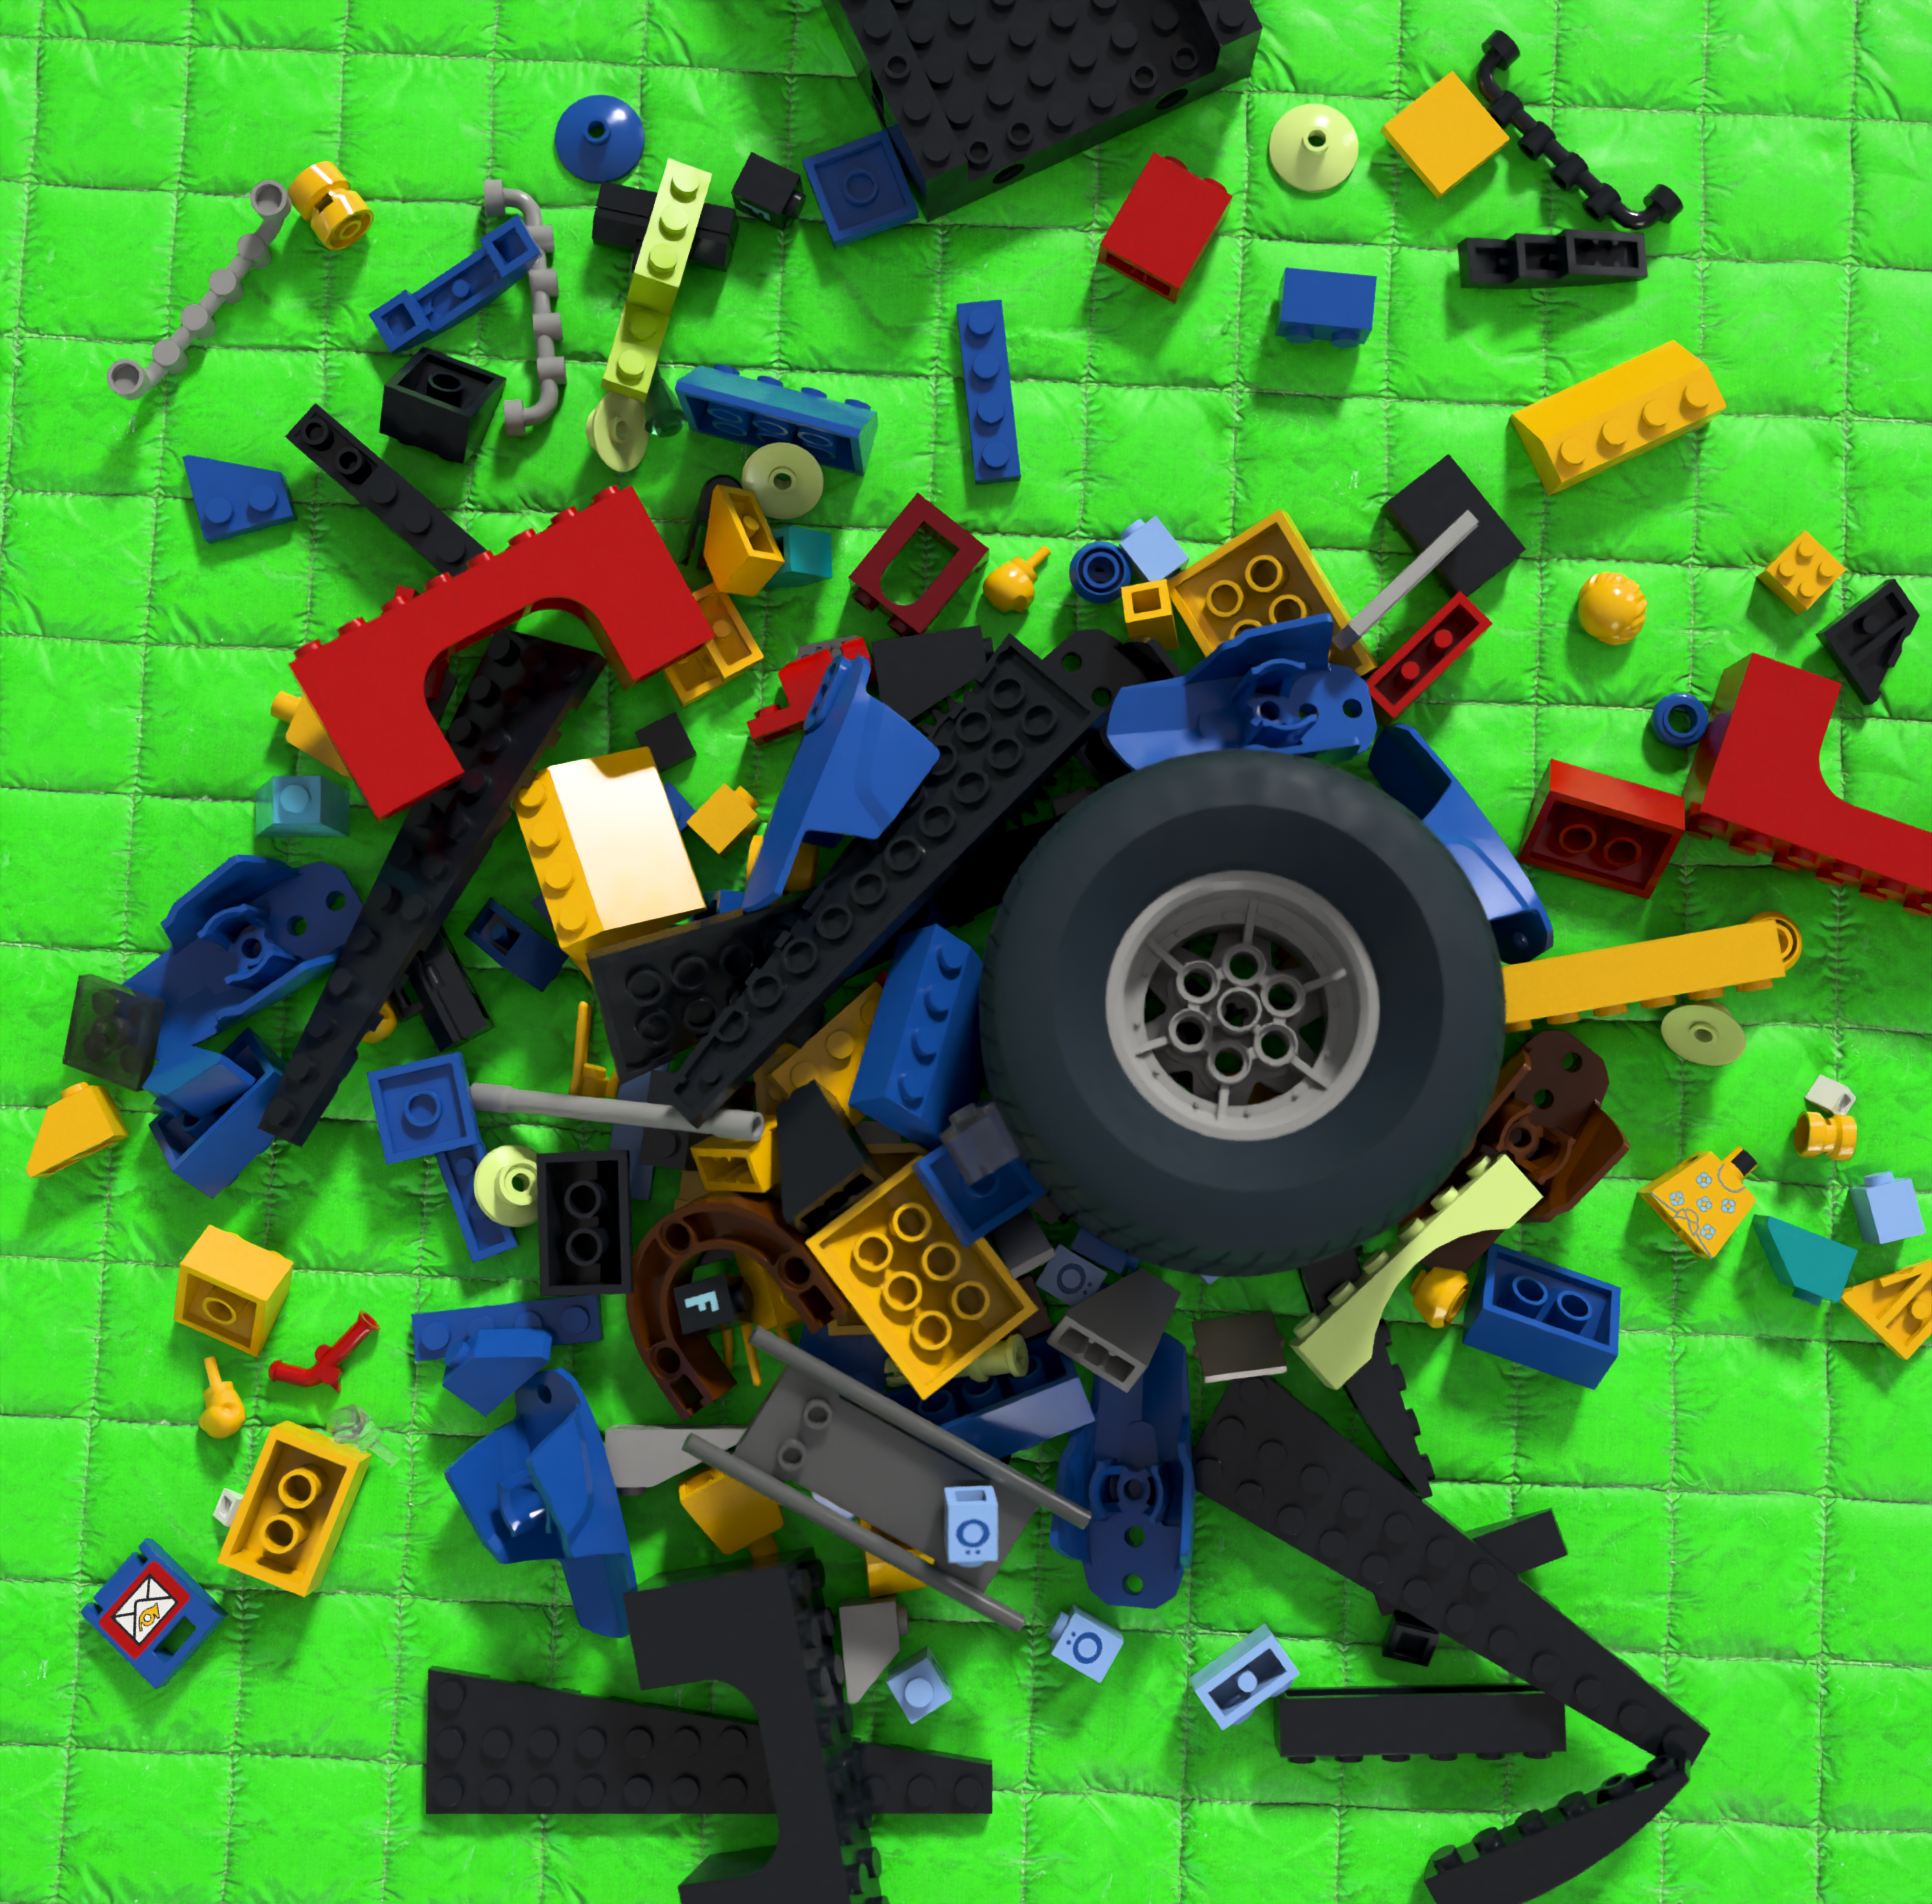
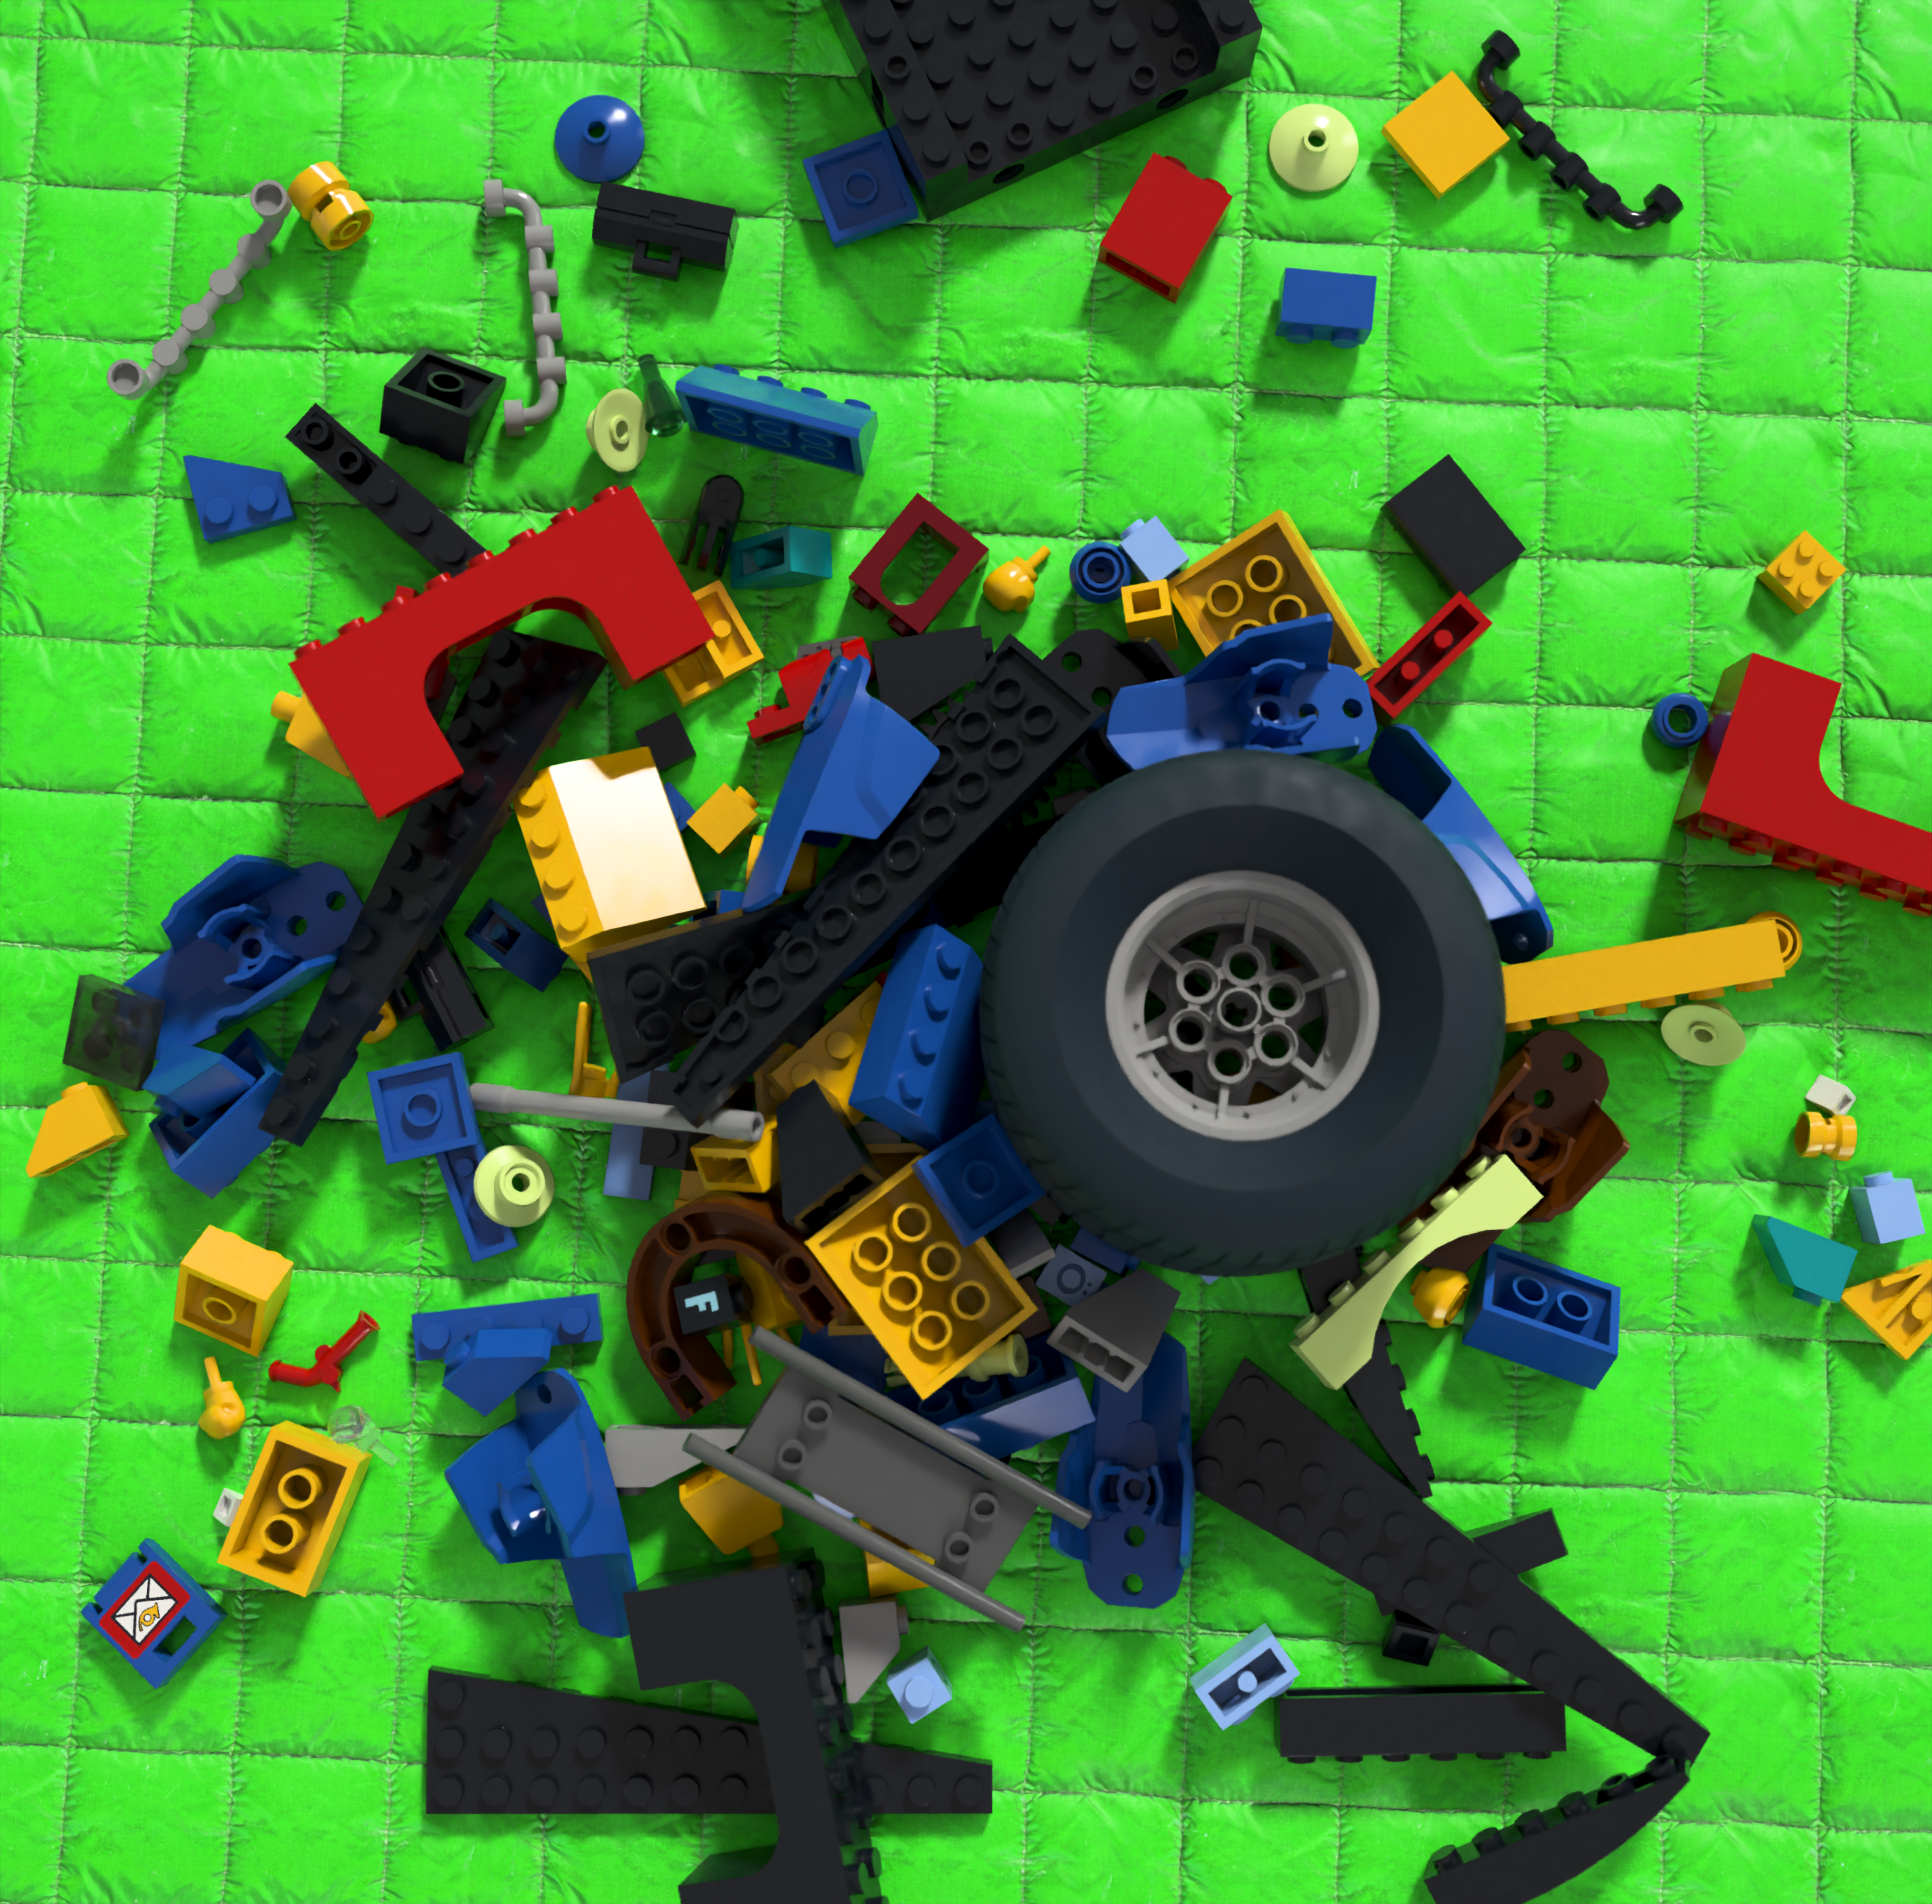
(302, 808): medium azure slope -> none
(459, 291): blue slope -> none
(585, 1223): black slope -> none
(656, 280): lime bracket -> none
(739, 543): yellow slope -> none
(768, 192): black brick -> none
(783, 498): yellowish green piece -> none
(970, 1525): light blue brick -> none
(978, 1141): clear brick -> none
(988, 392): blue plate -> none
(1084, 1642): light blue brick -> none
(1239, 1347): dark tan piece -> none
(1405, 581): light grey tile -> none
(1552, 261): slope -> none
(1601, 829): red slope -> none
(1611, 608): yellow hair -> none
(1617, 415): yellow slope -> none
(1703, 1198): yellow torso -> none
(1870, 638): black wing -> none

